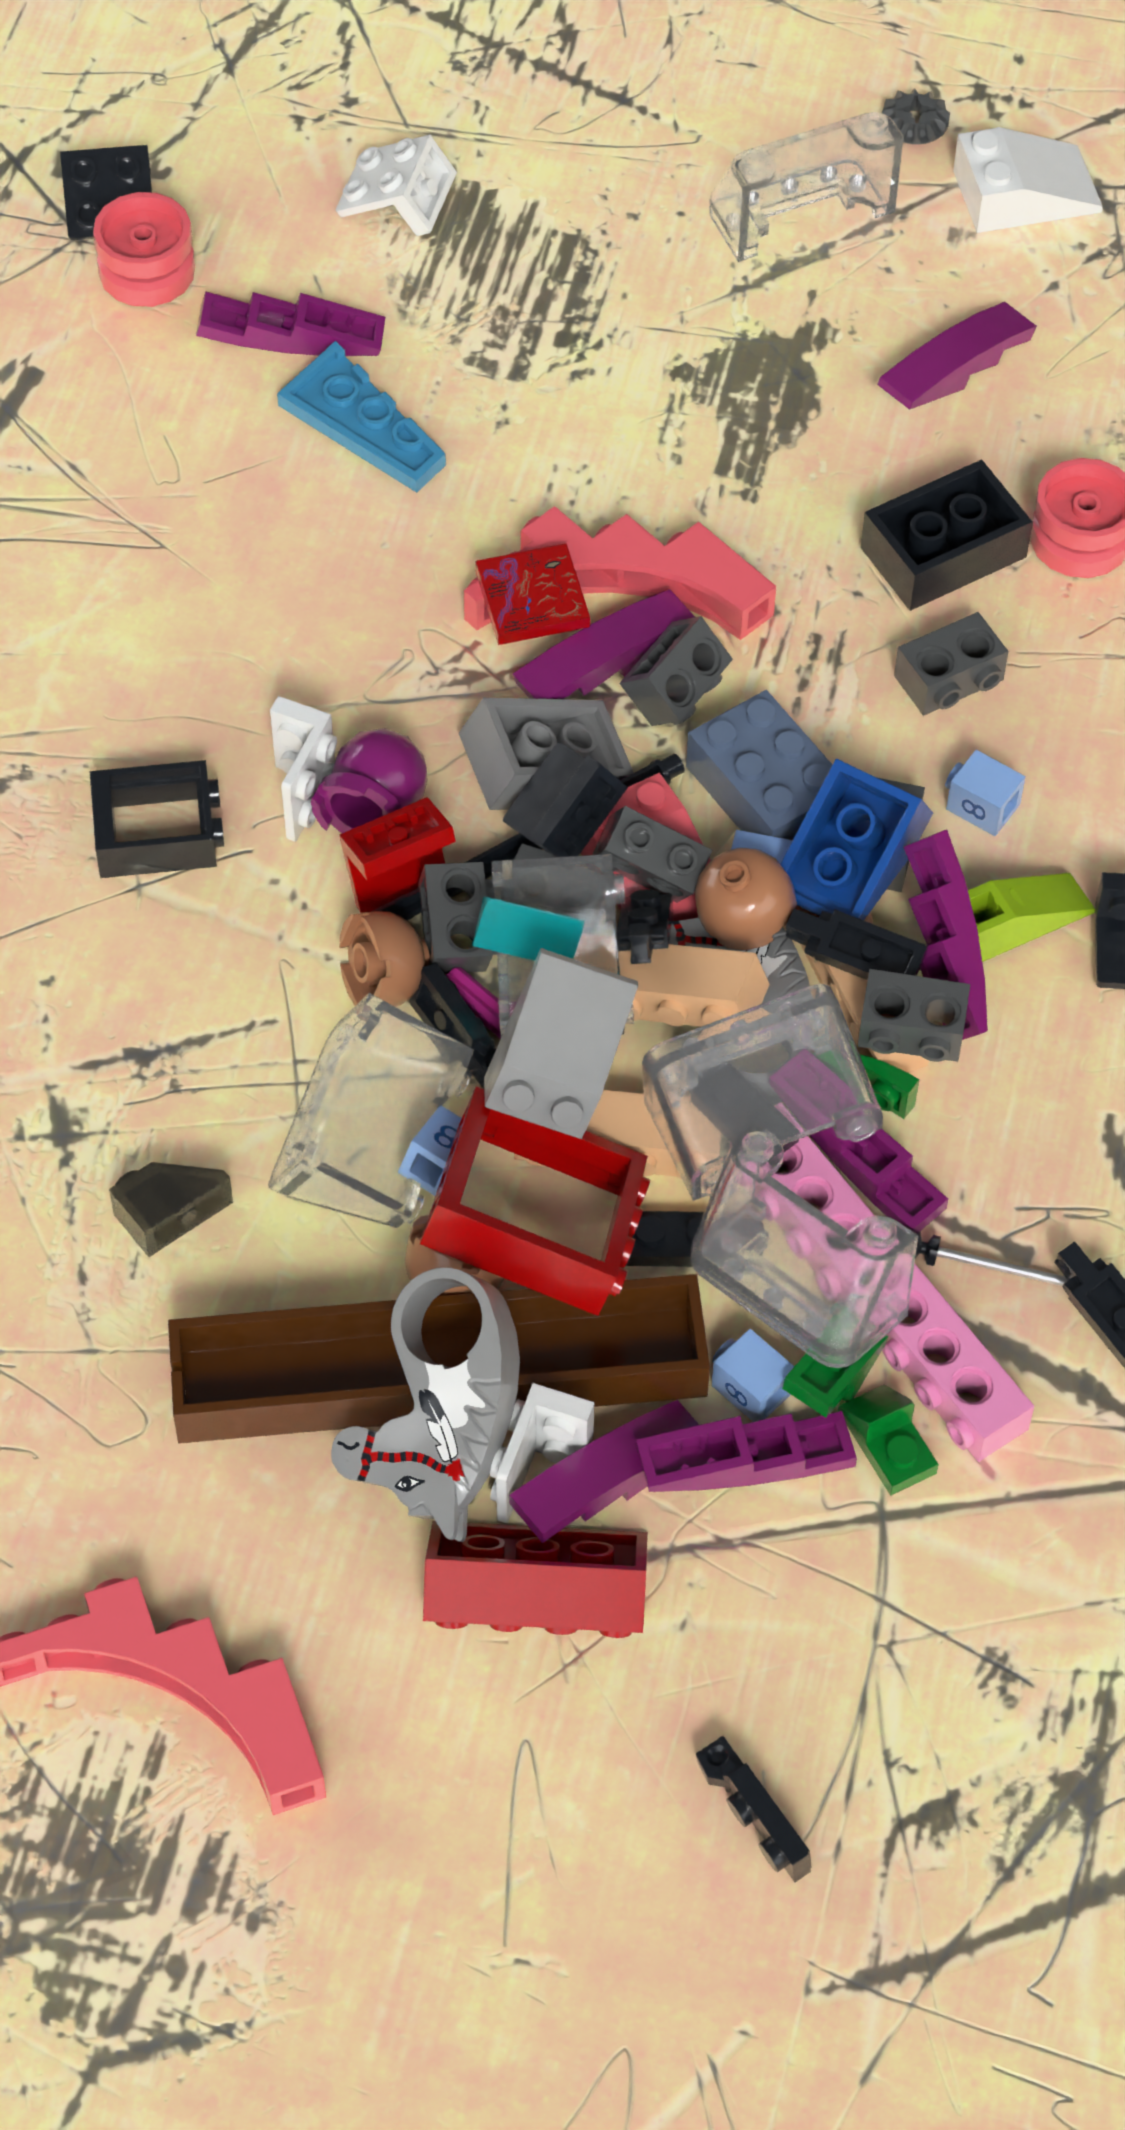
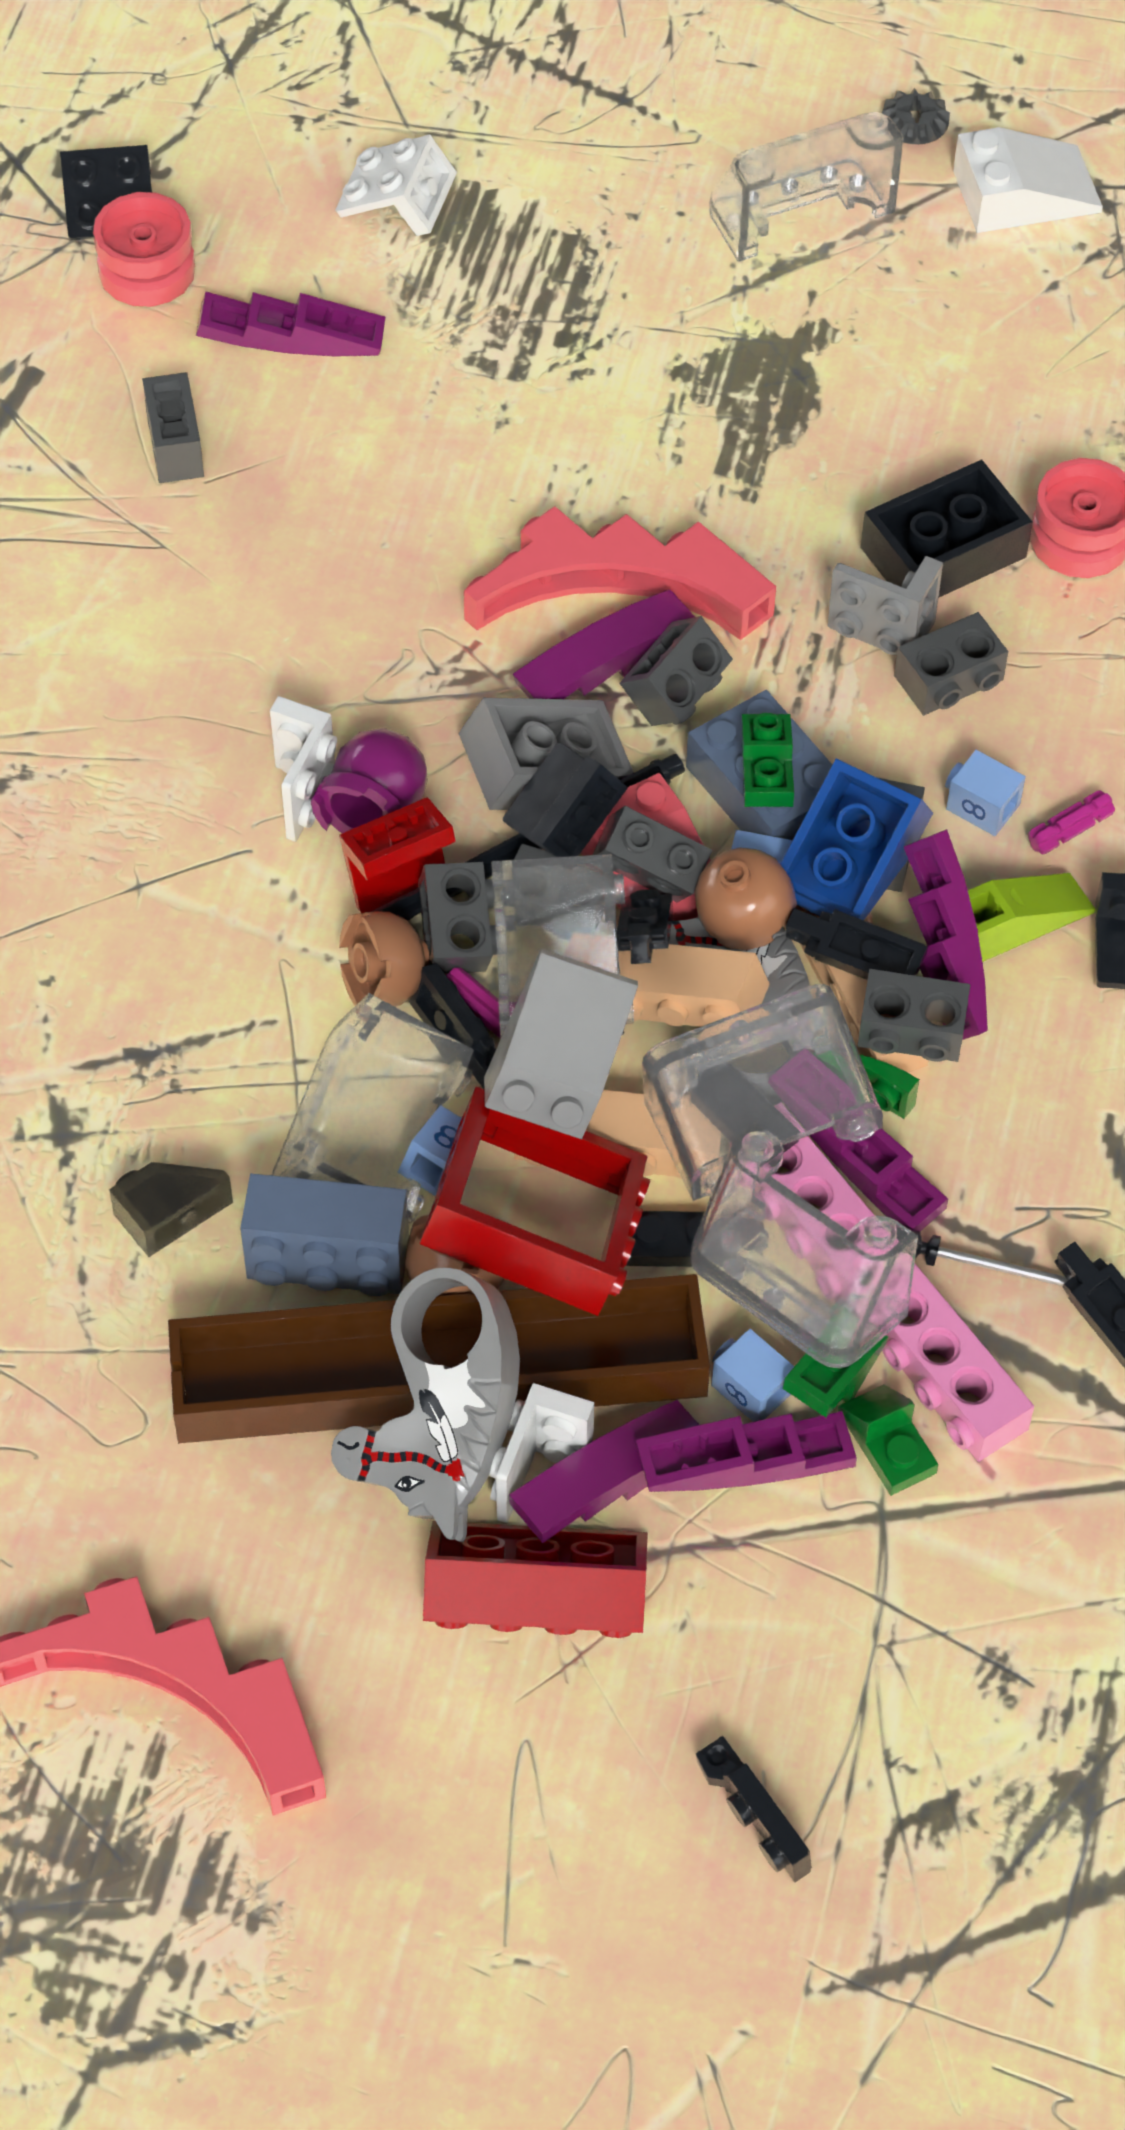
(151, 786): black window -> none
(173, 427): none -> dark grey brick
(325, 1234): none -> sand blue brick
(352, 412): dark azure wing -> none
(525, 930): teal slope -> none
(532, 594): red tile -> none
(767, 760): none -> green slope
(882, 611): none -> light grey bracket
(952, 356): magenta slope -> none
(1071, 822): none -> dark pink axle

